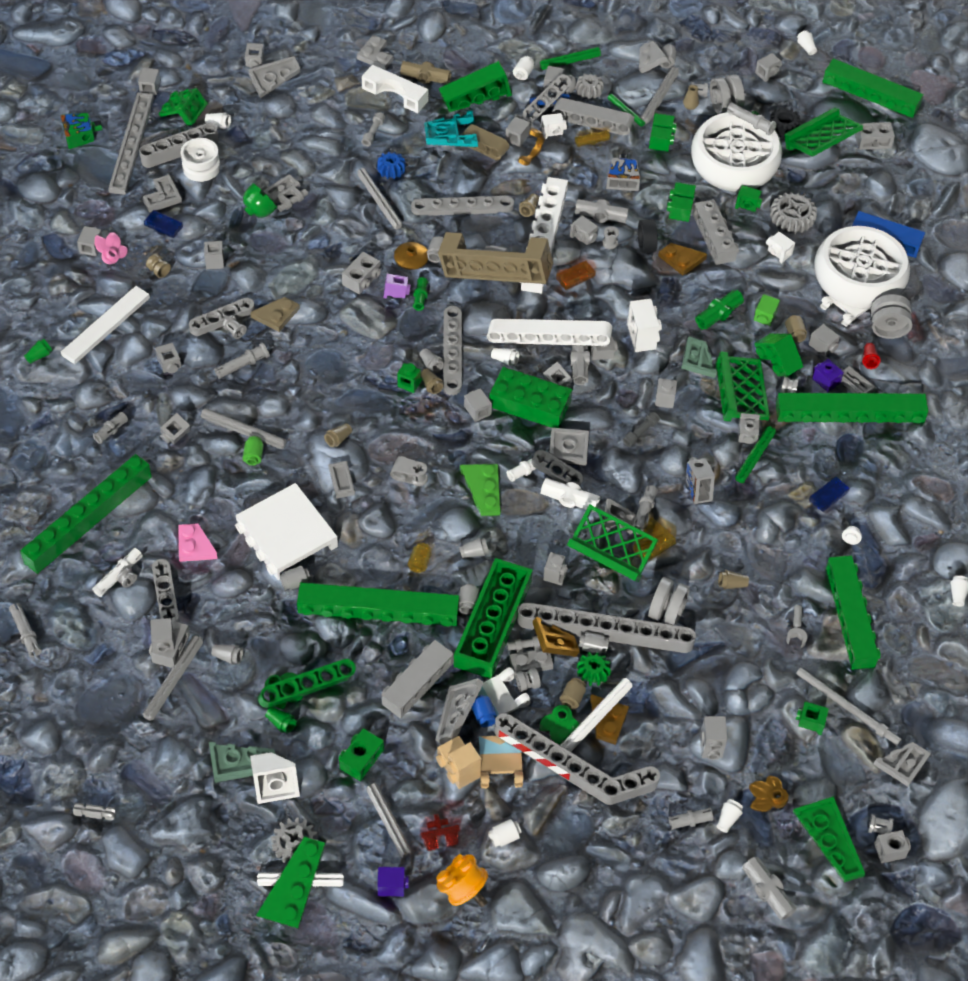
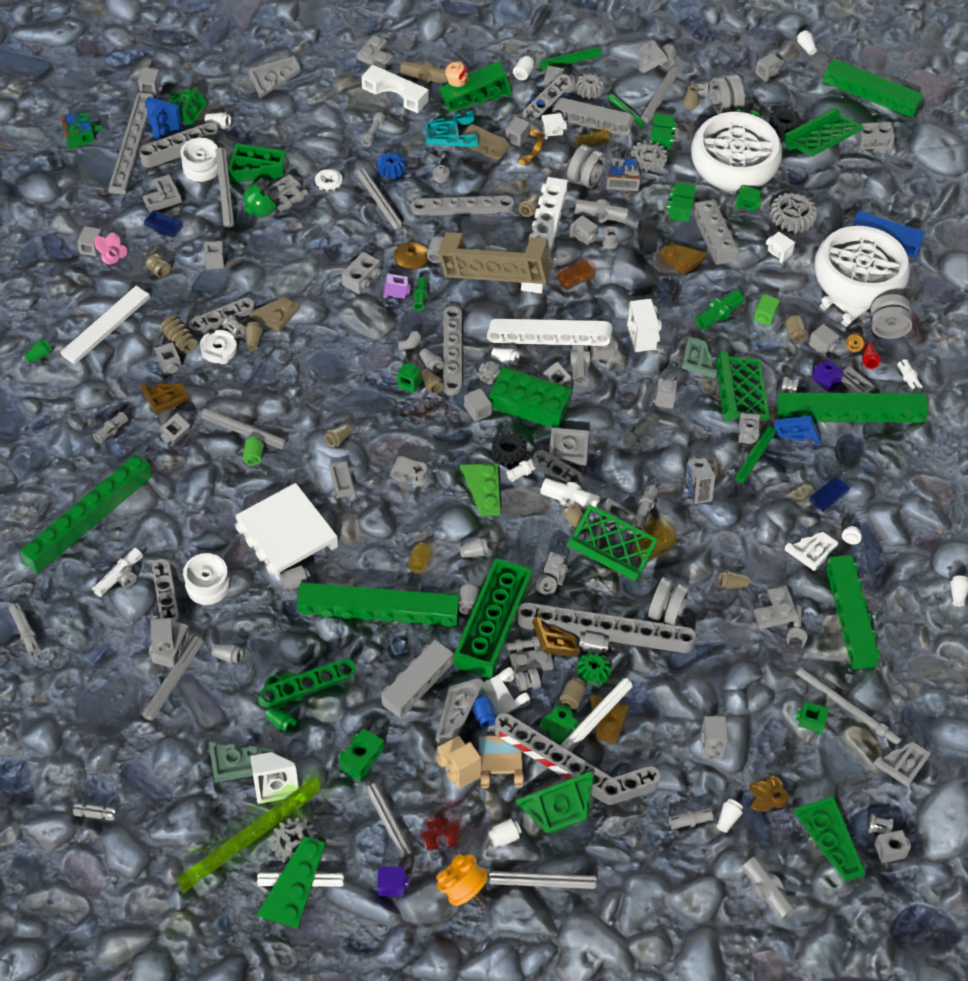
(163, 117): none -> blue bracket
(165, 396): none -> pearl gold wing
(179, 334): none -> dark tan piece
(194, 544): bright pink wing -> none
(206, 579): none -> white wheel
(218, 355): none -> white plate
(224, 186): none -> light grey axle
(248, 835): none -> clear neon green tile
(249, 357): light grey pin -> none
(253, 335): none -> dark tan cone
(254, 59): light grey brick -> none
(254, 163): none -> green wedge
(328, 174): none -> white gear
(411, 342): none -> light grey arm
(441, 174): none -> light grey tile
(457, 74): none -> light nougat head
(489, 372): none -> light grey gear
(508, 457): none -> black tyre
(542, 879): none -> light grey axle
(546, 585): none -> light grey tile
(560, 804): none -> green wing
(574, 516): none -> dark tan cone
(586, 166): none -> light grey wheel
(649, 155): none -> light grey gear
(757, 121): light grey pin -> none
(780, 611): none -> light grey plate
(781, 352): green brick -> none
(798, 429): none -> blue wing
(813, 550): none -> white wing
(855, 346): none -> pearl gold tile
(910, 376): none -> white pin

